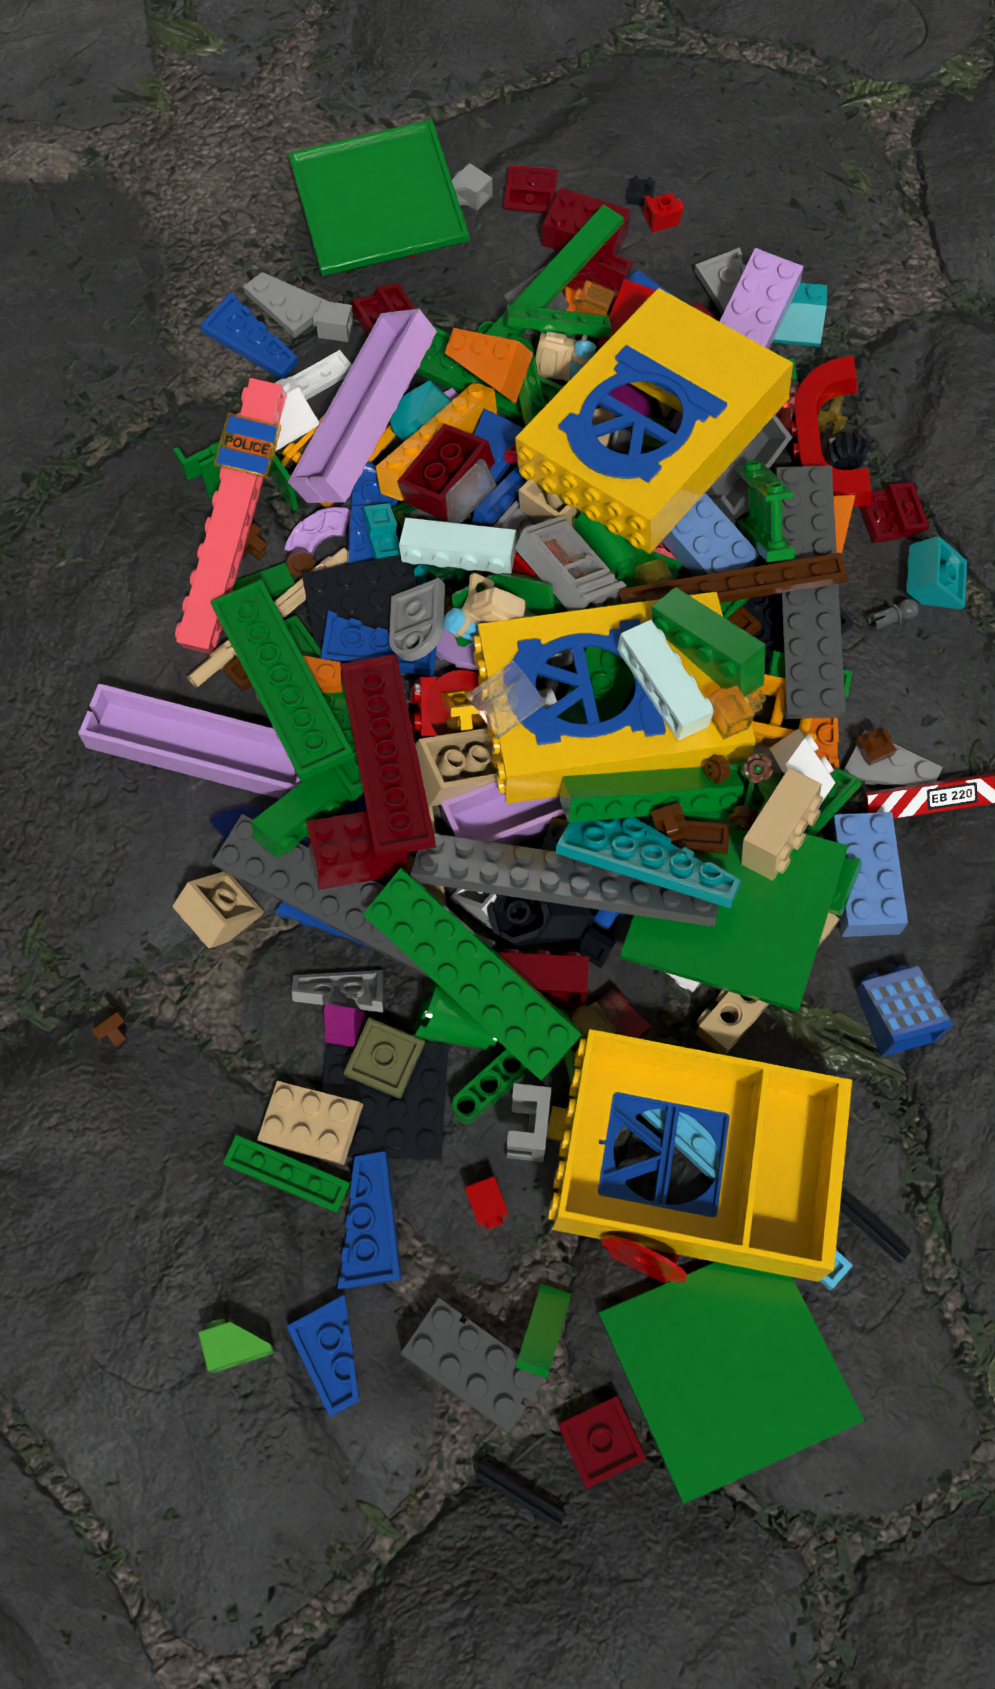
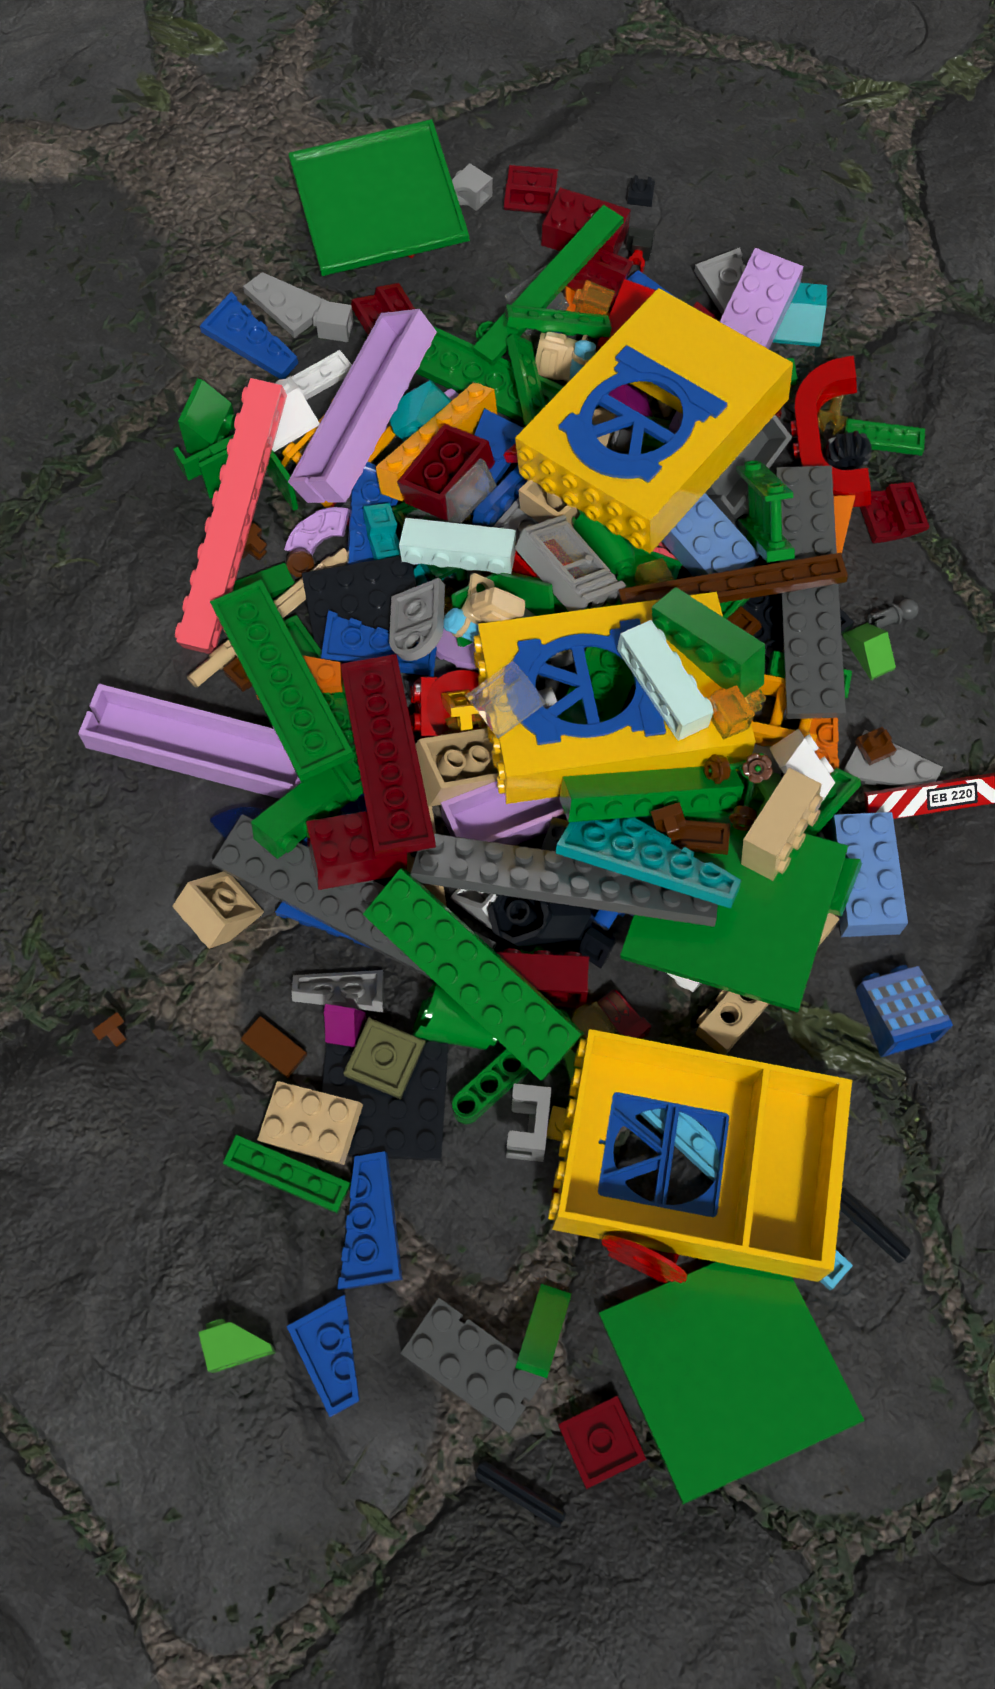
(205, 418): none -> green slope
(247, 445): piece -> none
(273, 1047): none -> reddish brown tile
(486, 1203): red brick -> none
(492, 359): orange wedge -> none
(640, 244): none -> pearl dark grey piece
(662, 211): red brick -> none
(788, 407): clear red tile -> none
(872, 649): none -> bright green slope
(890, 436): none -> green plate
(936, 574): teal slope -> none

